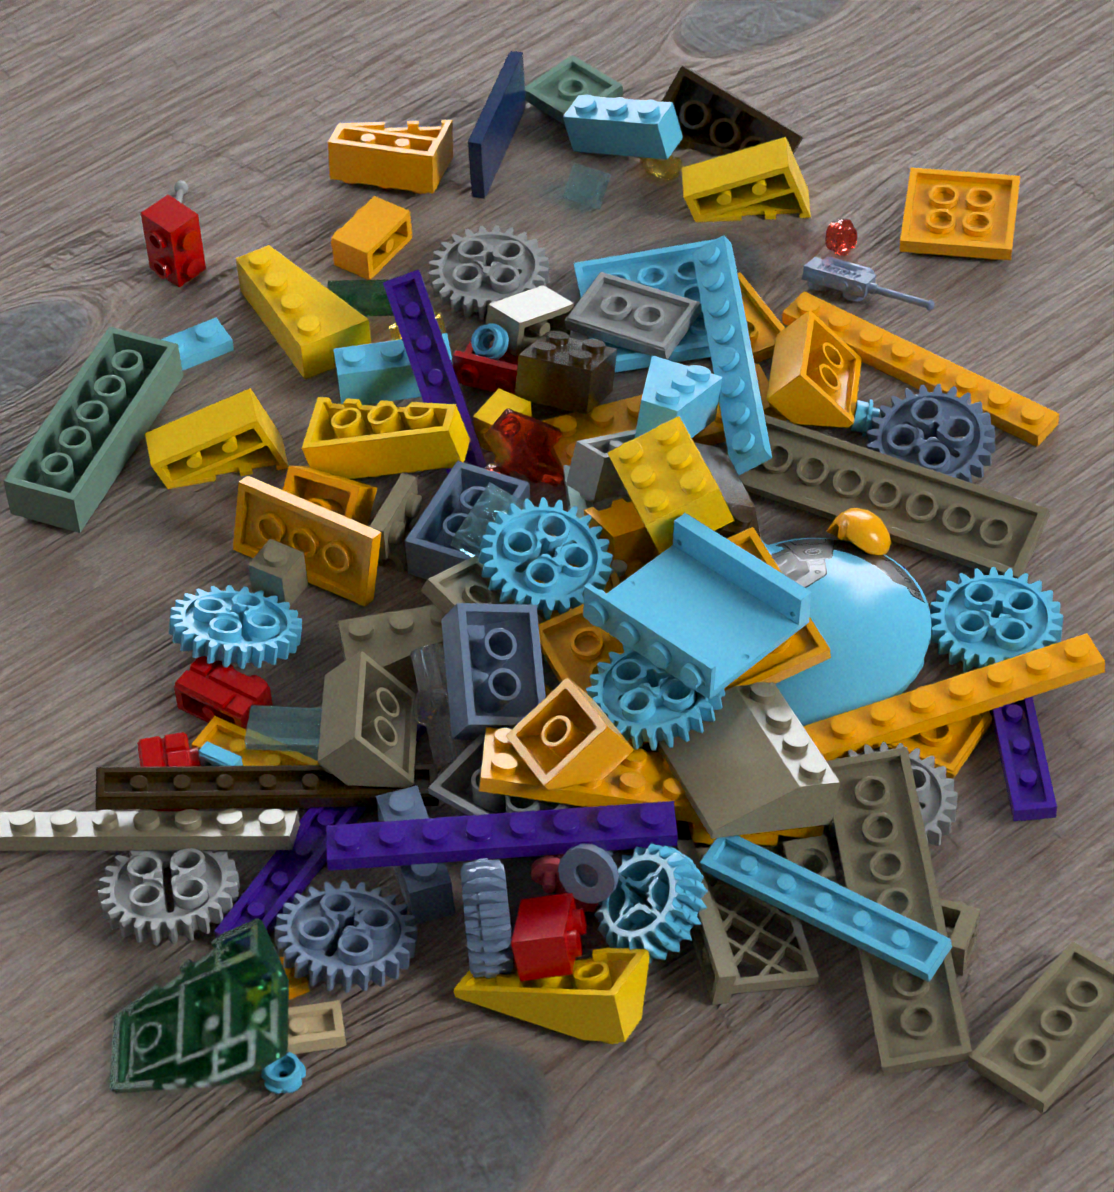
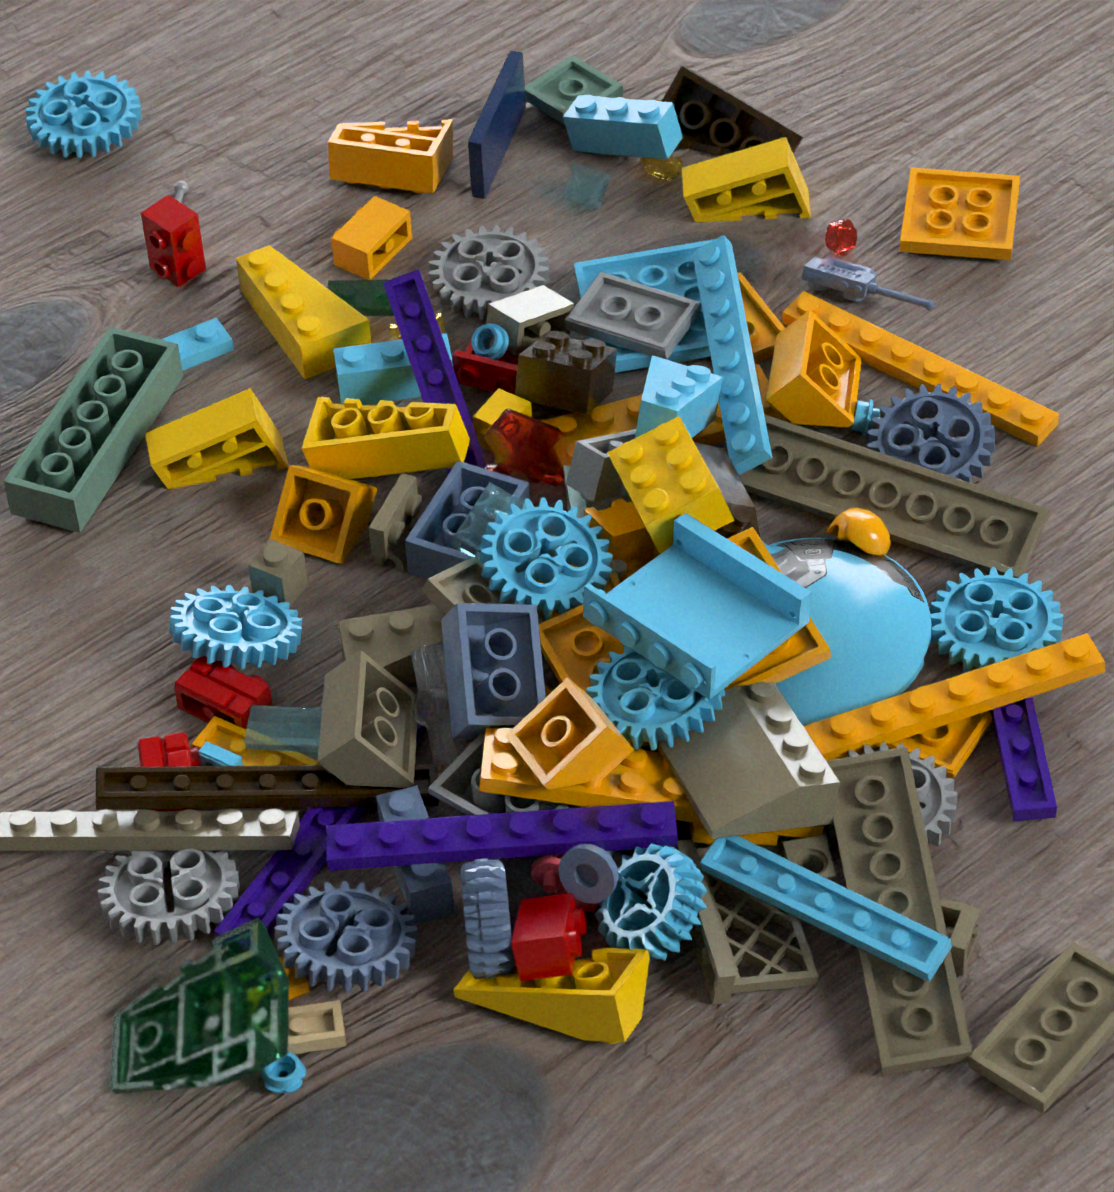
(83, 114): none -> medium azure gear
(336, 549): light orange plate -> none

